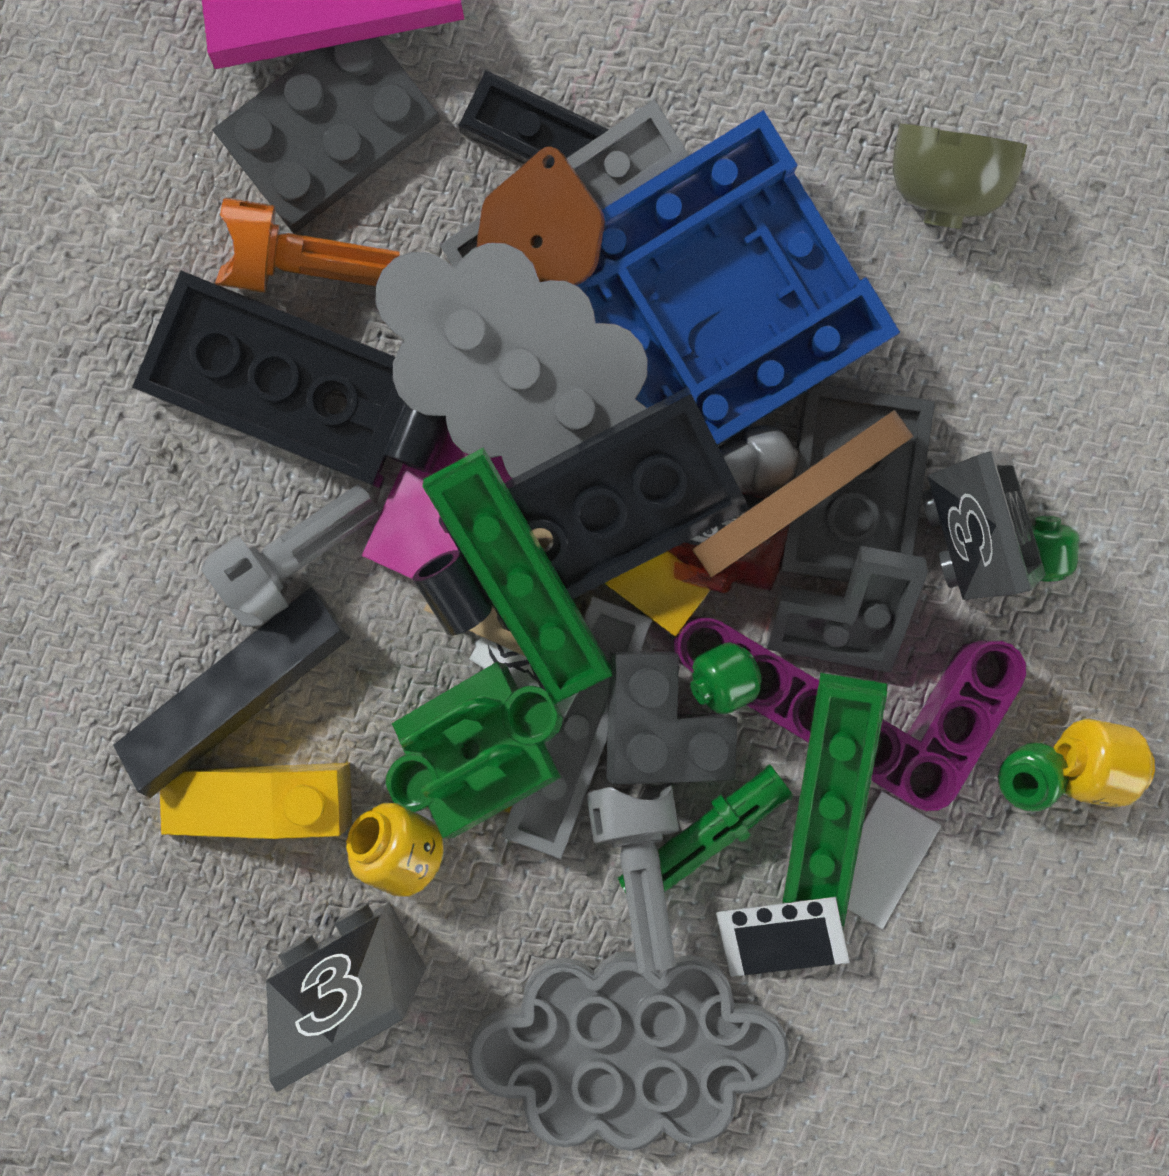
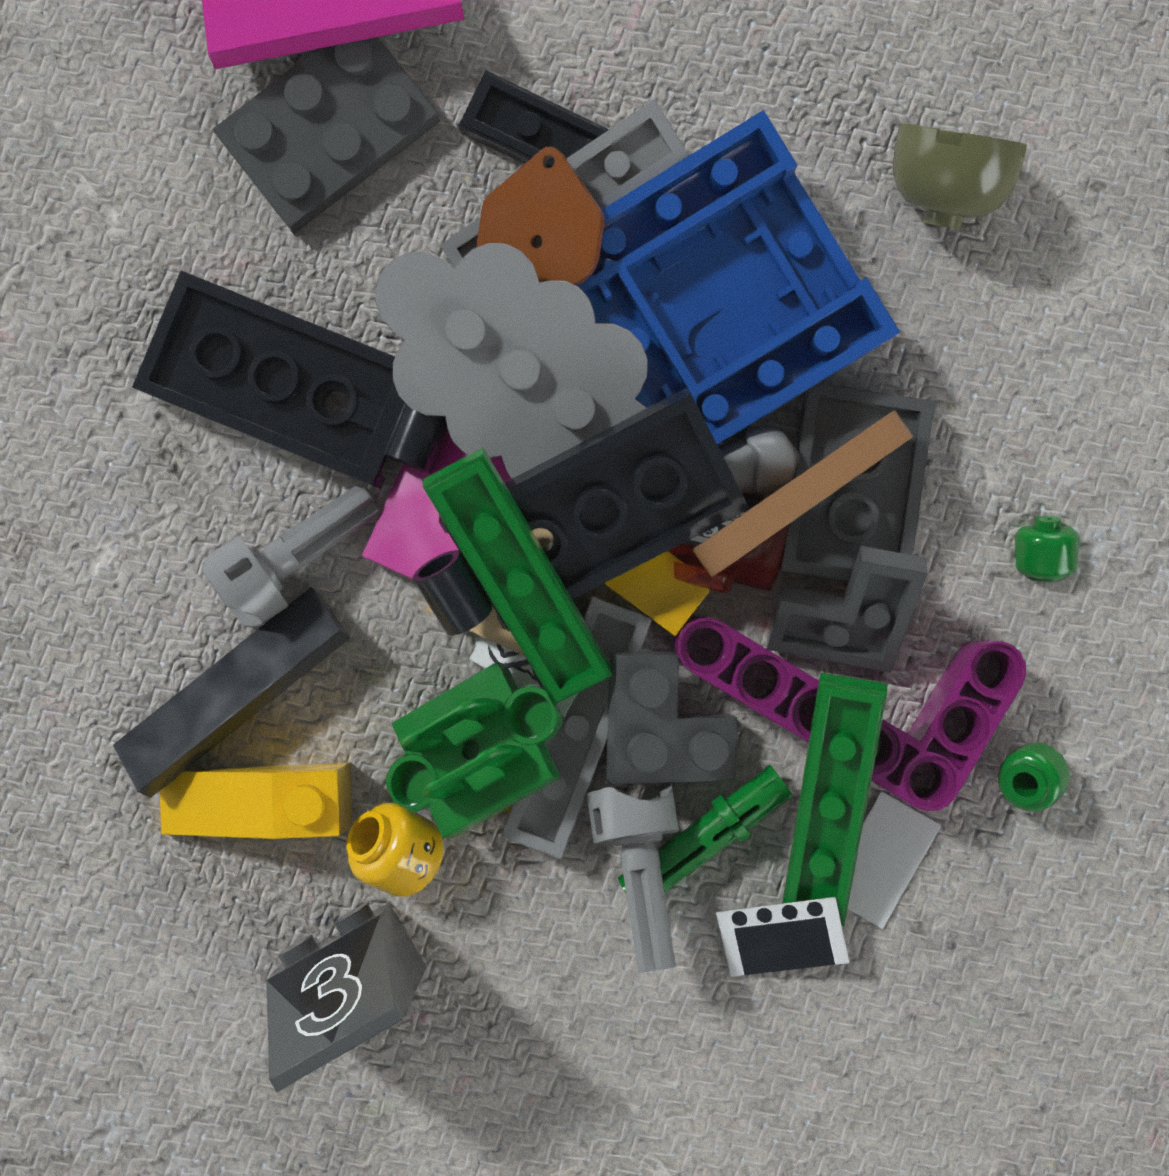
(262, 248): orange piece -> none
(628, 1051): light grey plate -> none
(725, 678): green piece -> none
(984, 527): dark grey slope -> none
(1105, 762): yellow head -> none

